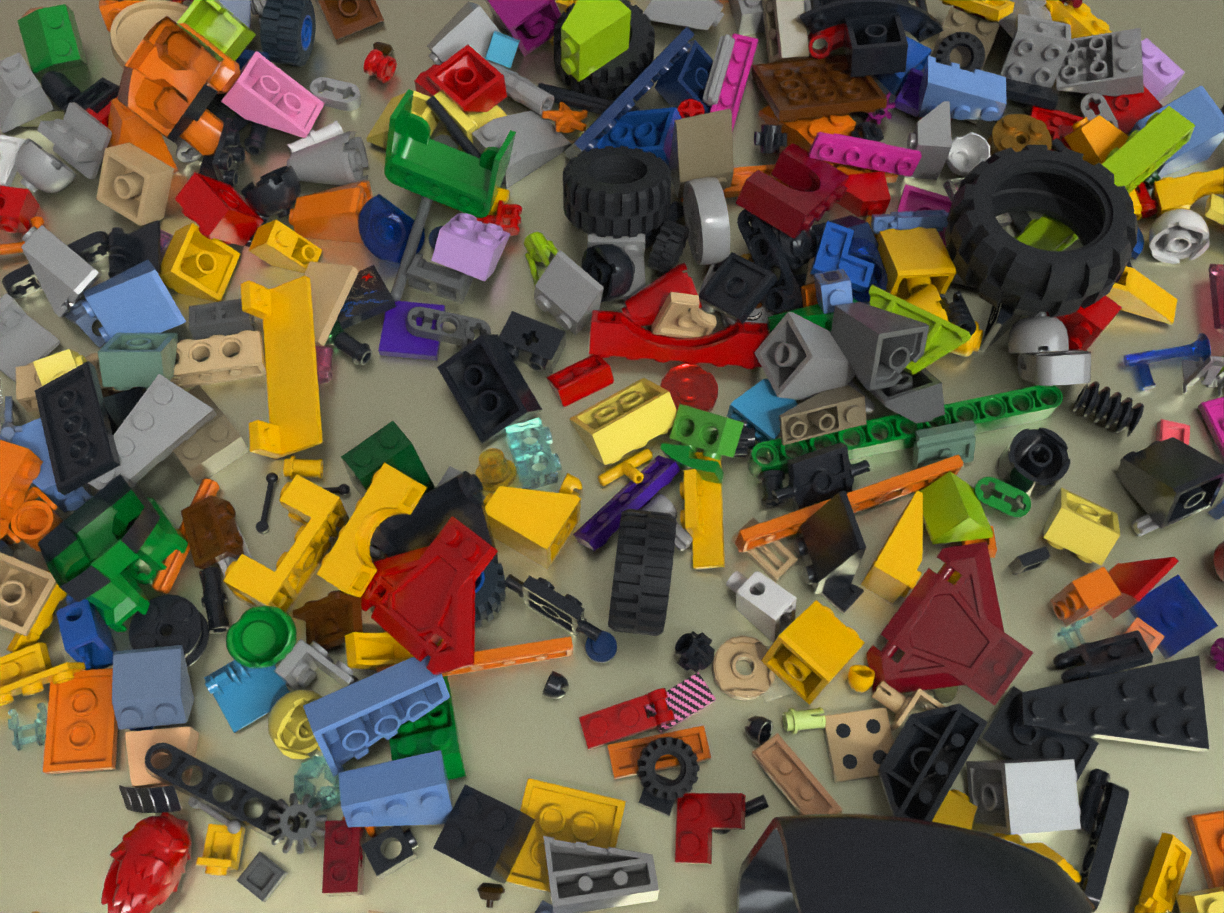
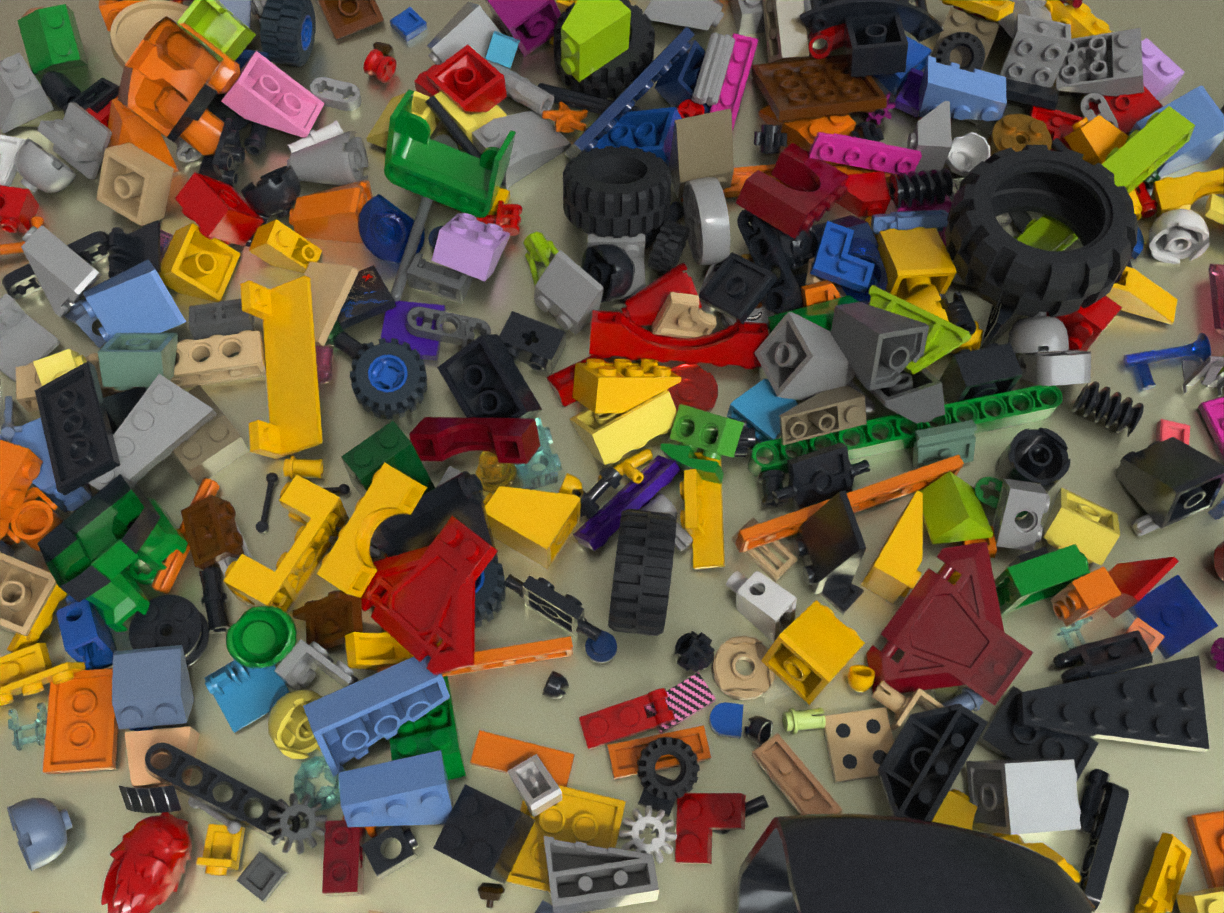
(39, 830): none -> sand blue cylinder
(388, 378): none -> black wheel
(408, 24): none -> blue tile
(504, 753): none -> orange tile
(508, 438): none -> dark red arch
(535, 785): none -> white slope
(609, 478): none -> black bar
(620, 384): none -> yellow slope
(656, 826): none -> white gear
(708, 68): none -> light grey axle
(727, 720): none -> blue tile
(833, 289): medium blue brick -> none
(920, 186): none -> black piece
(968, 699): none -> sand blue pin
(980, 373): none -> black brick
(1015, 498): none -> light grey brick
(1039, 578): none -> green window

